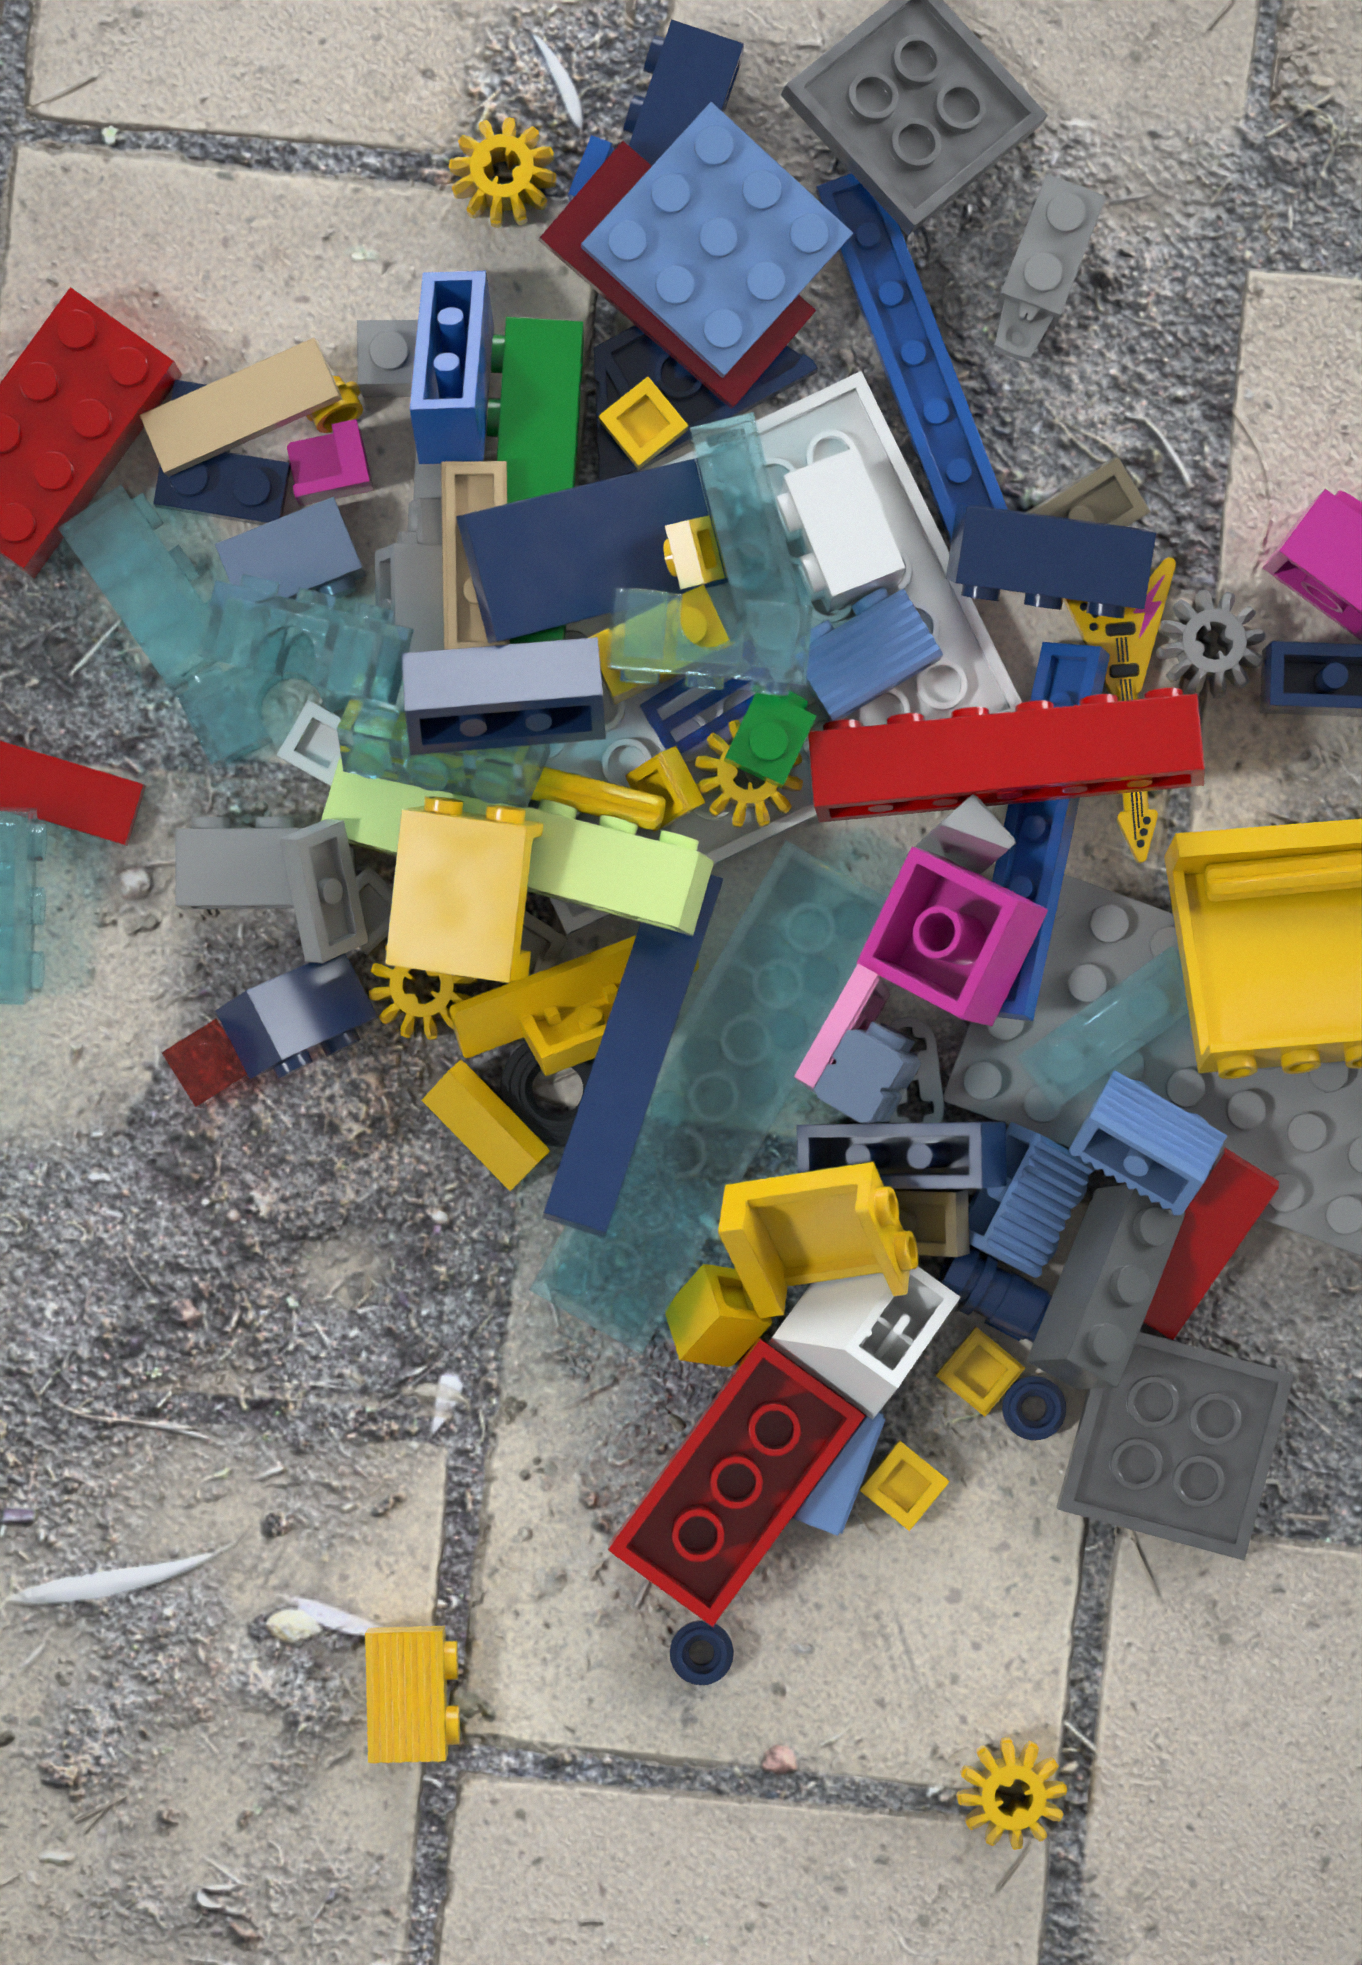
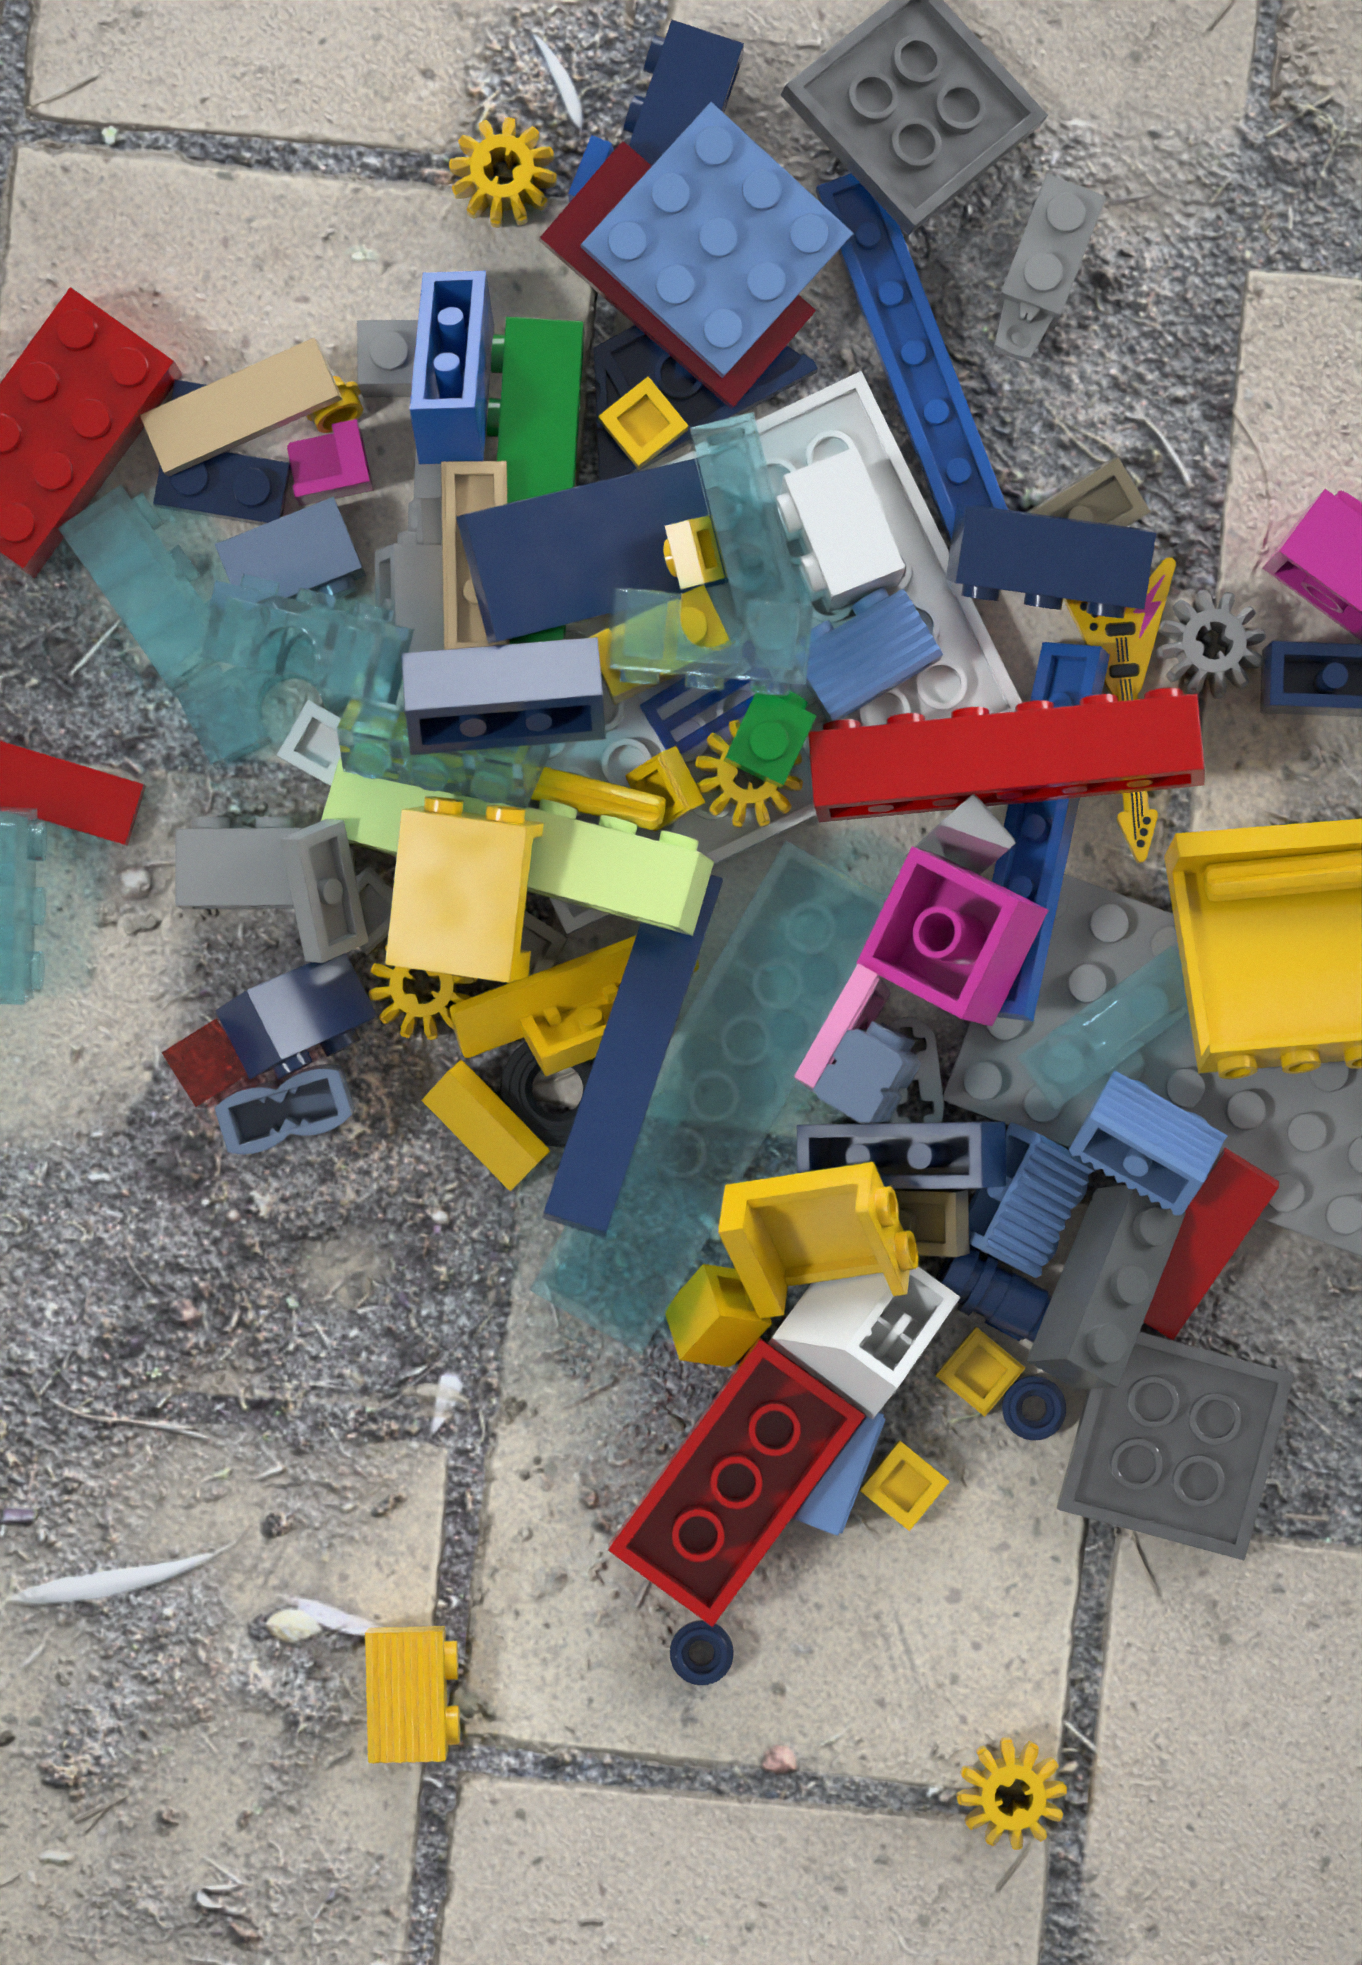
(268, 1112): none -> sand blue brick

